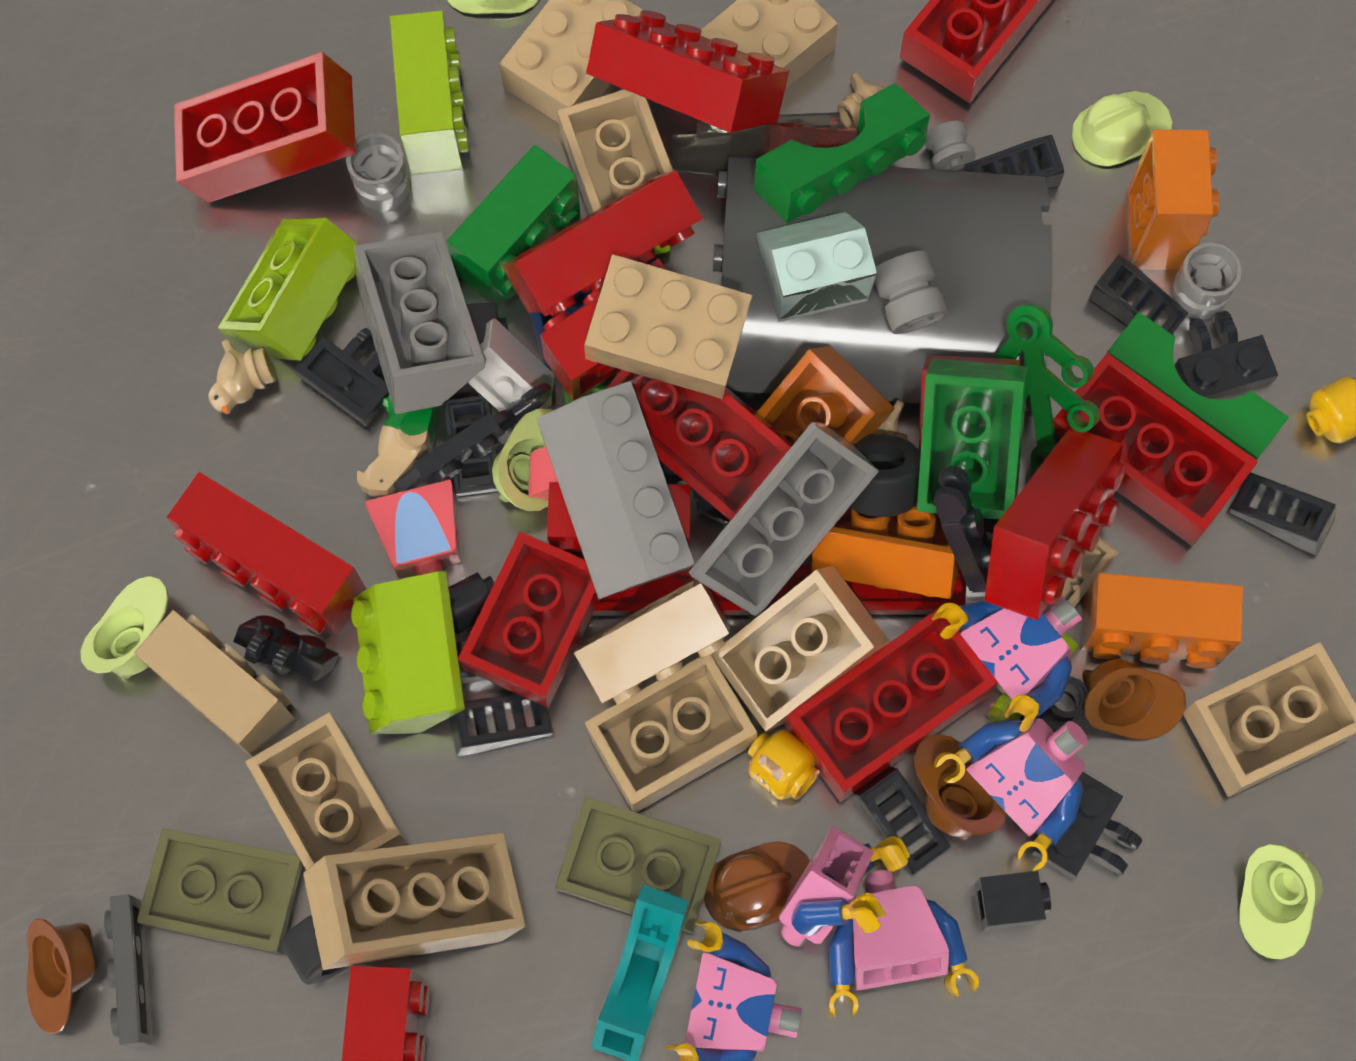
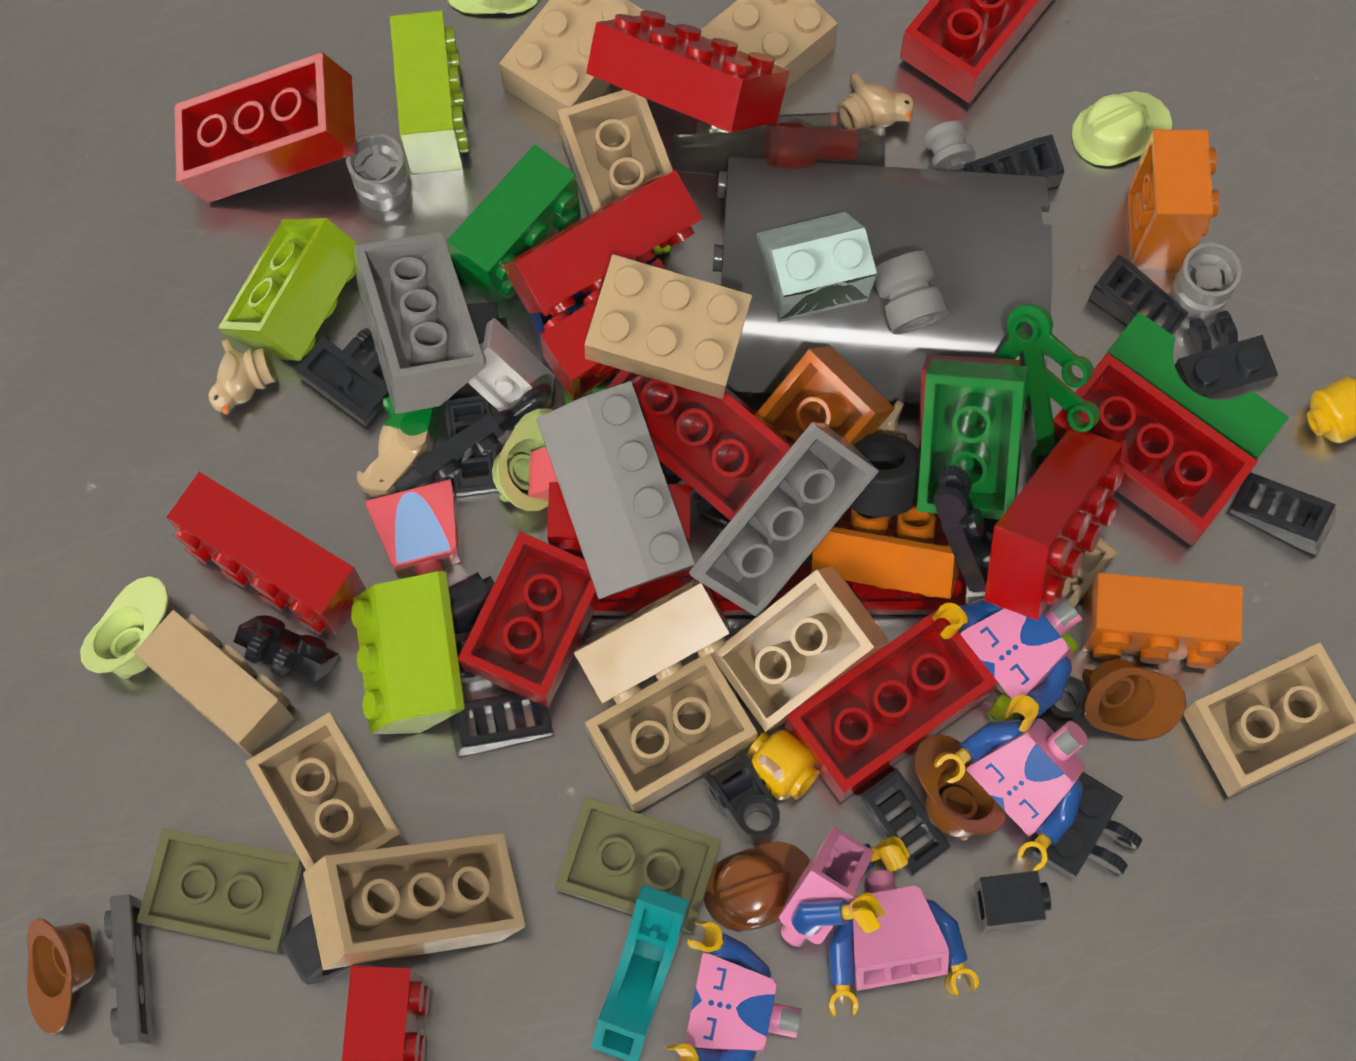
(739, 793): none -> black piece
(802, 177): green arch -> none
(1279, 900): yellowish green piece -> none

